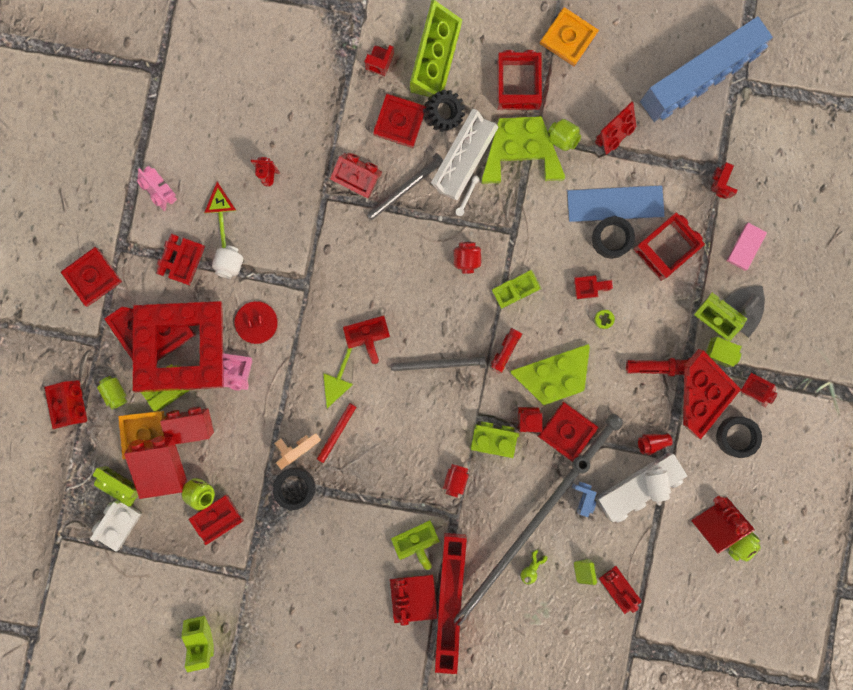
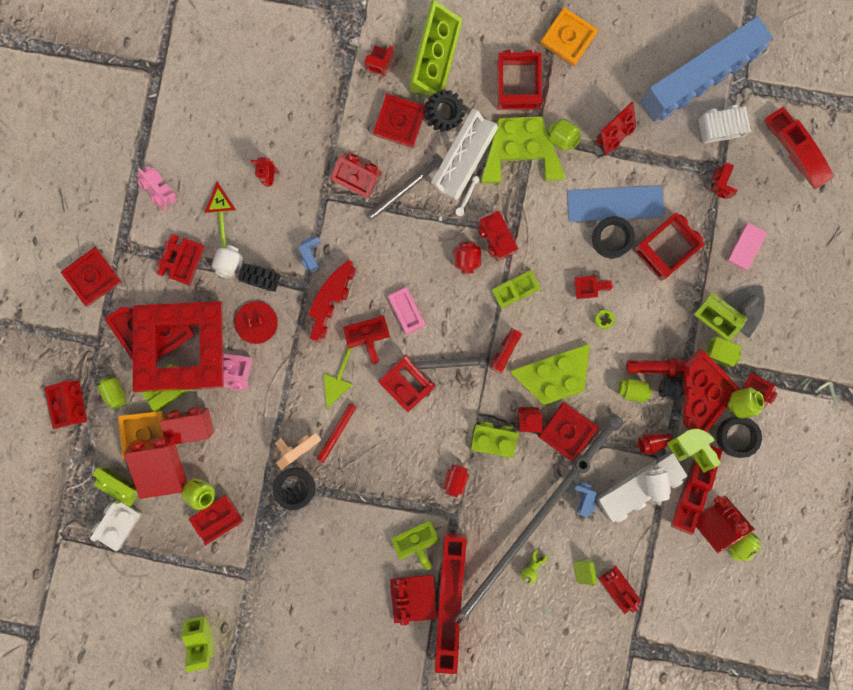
(259, 277): none -> black tyre
(308, 259): none -> medium blue bracket
(332, 291): none -> red slope
(401, 388): none -> red plate
(406, 310): none -> bright pink tile
(497, 236): none -> red brick
(634, 390): none -> lime brick
(670, 388): none -> black wheel
(694, 496): none -> red slope
(695, 444): none -> lime brick
(723, 124): none -> white brick
(746, 403): none -> lime head
(801, 147): none -> red slope

